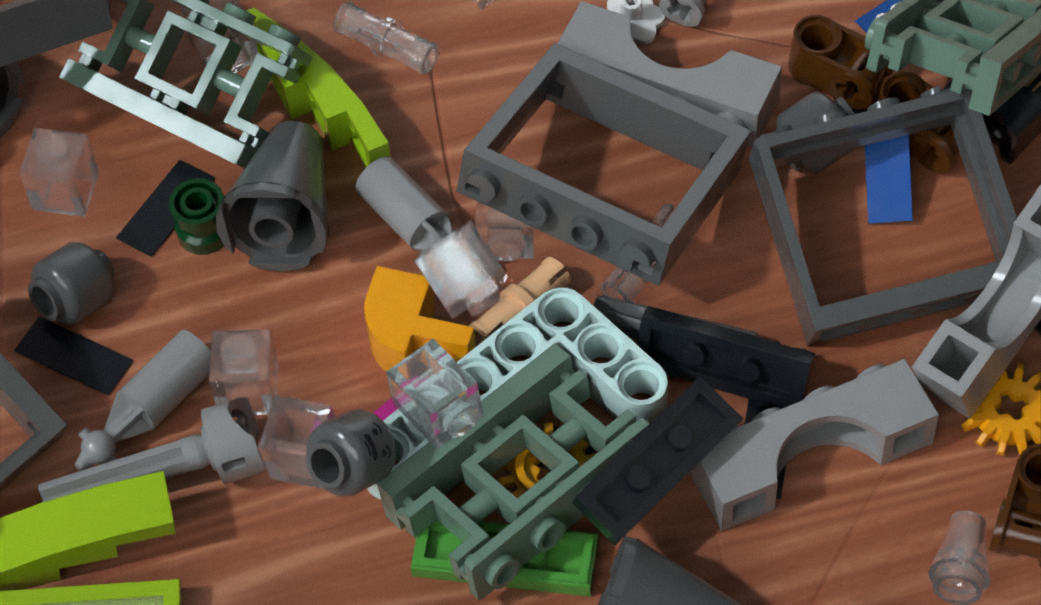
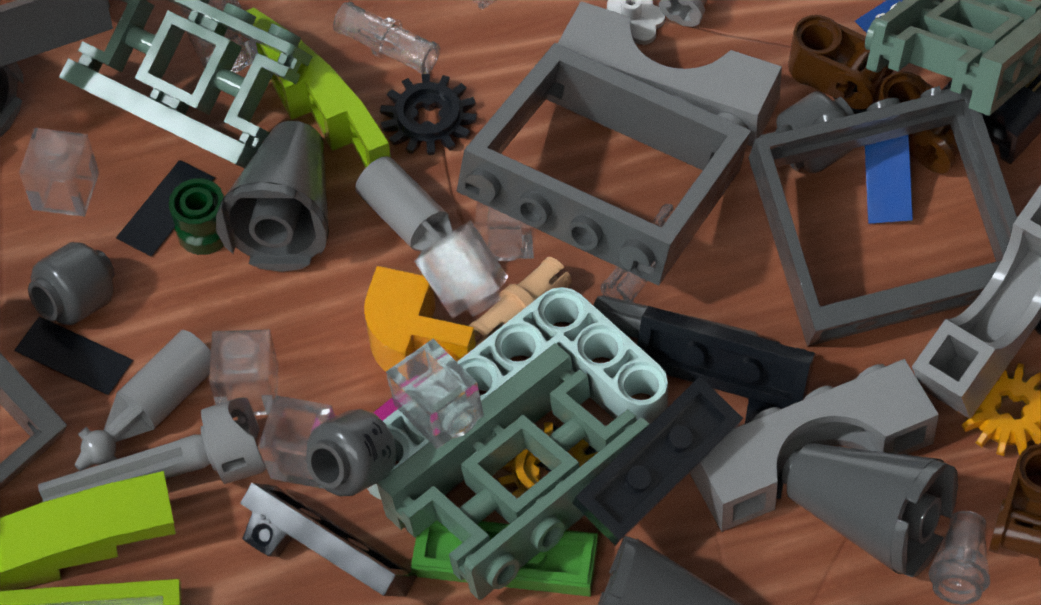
(281, 517): none -> hinge
(429, 96): none -> black gear
(876, 499): none -> dark grey cone

